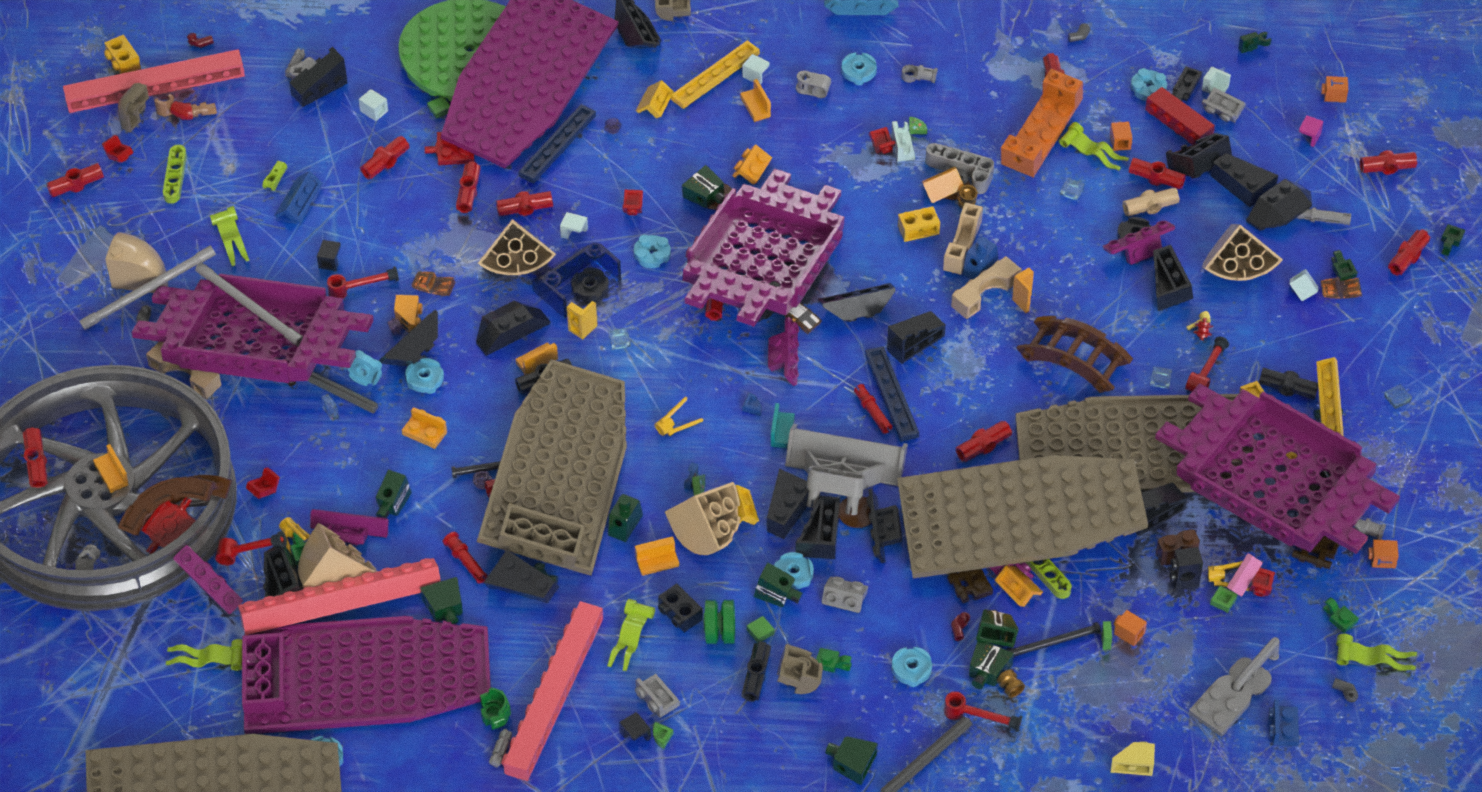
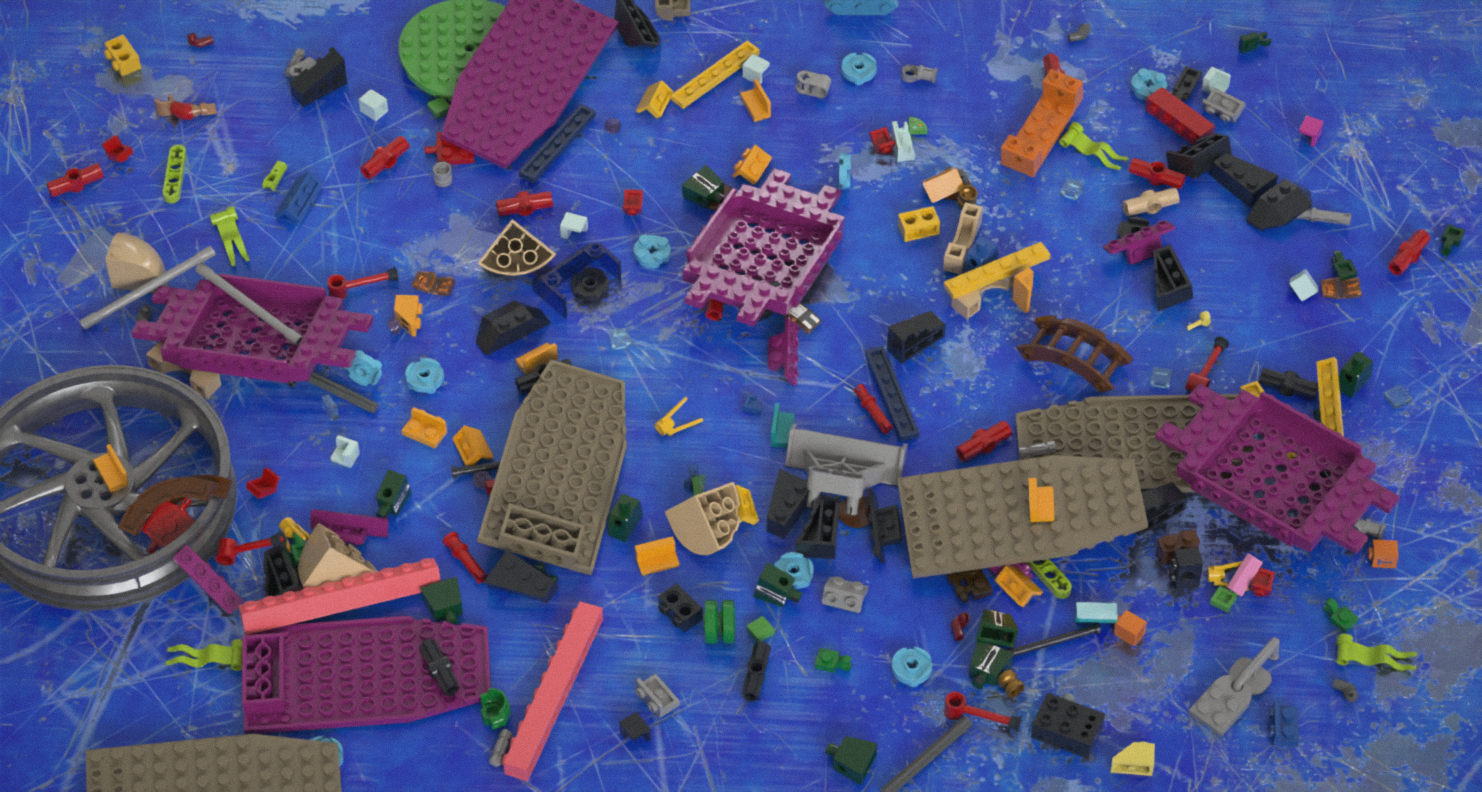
(37, 467): red piece -> none
(84, 562): light grey connector -> none
(131, 105): dark tan brick -> none
(157, 79): coral brick -> none
(328, 254): black panel -> none
(346, 451): none -> light aqua panel
(414, 343): black wedge -> none
(439, 667): none -> black piece
(442, 174): none -> light grey wheel
(468, 187): red piece -> none
(472, 445): none -> light orange panel
(581, 320): yellow panel -> none
(631, 630): lime flag -> none
(662, 734): bright green tile -> none
(799, 670): dark tan brick -> none
(844, 165): none -> medium azure plate
(859, 303): wedge -> none
(975, 166): light grey beam -> none
(996, 270): none -> yellow plate
(1037, 449): none -> light grey axle
(1040, 502): none -> light orange panel
(1068, 724): none -> black piece
(1096, 612): none -> panel
(1106, 635): bright green tile -> none
(1121, 136): orange brick -> none
(1203, 329): red wheel -> none
(1240, 256): tan brick -> none
(1325, 548): dark brown plate -> none
(1335, 89): orange brick -> none
(1359, 369): none -> dark green torso
(1388, 162): red piece -> none

